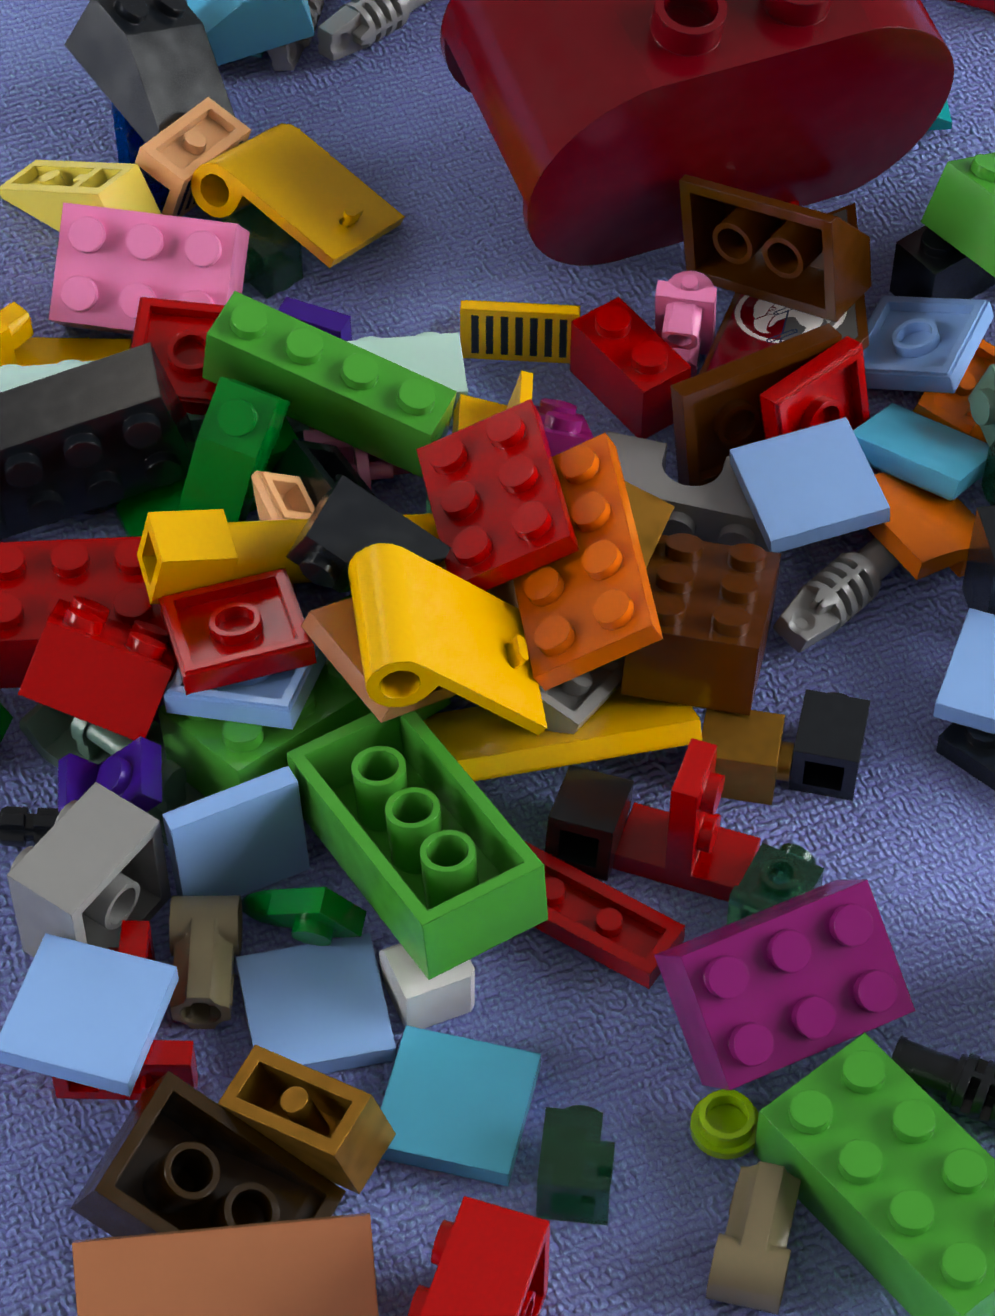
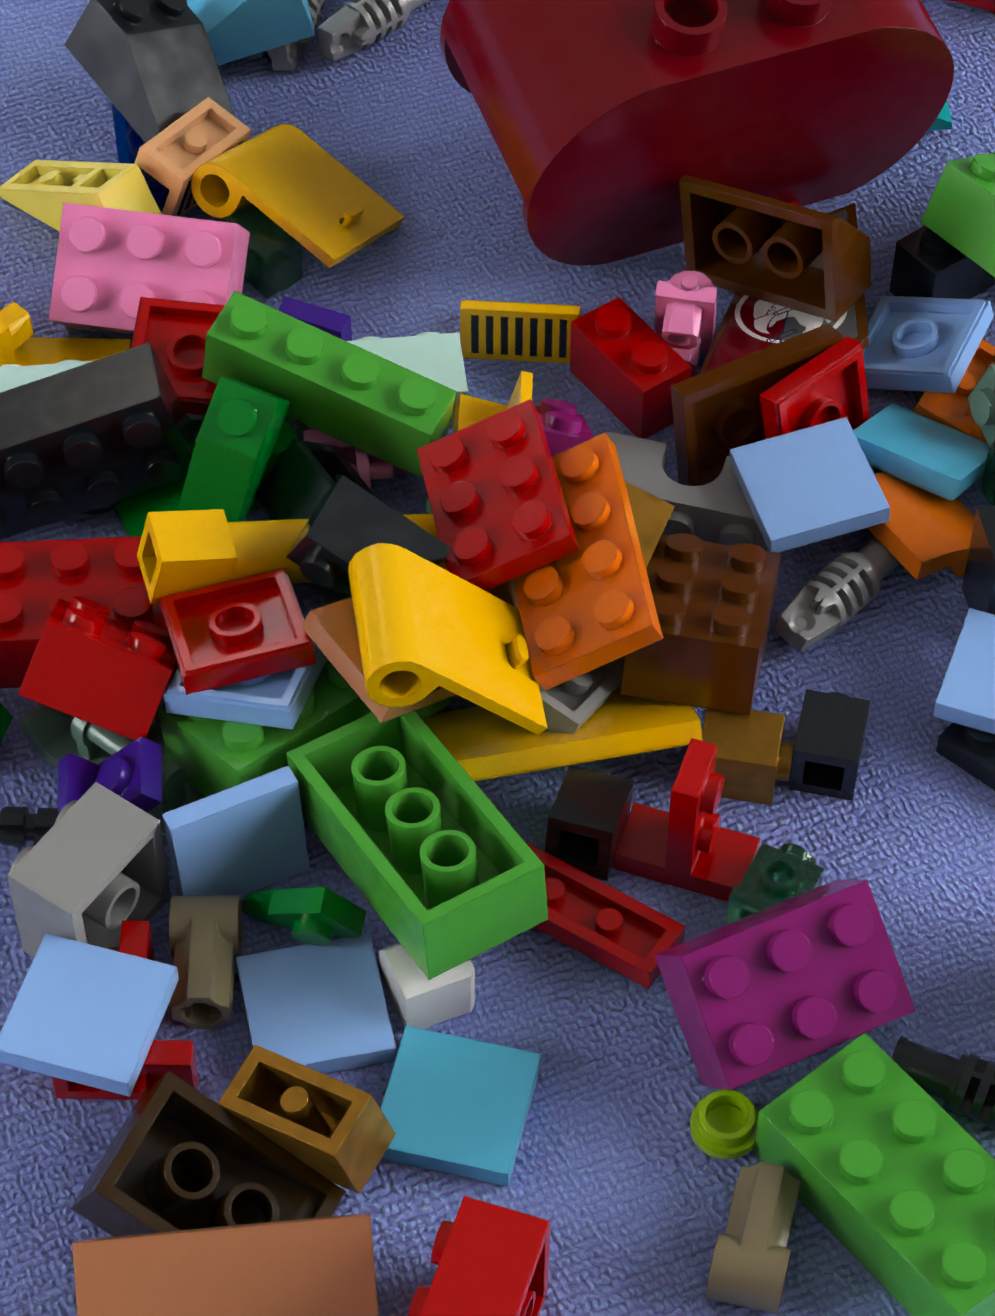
(280, 496): light nougat slope -> none
(574, 1167): clear green brick -> none

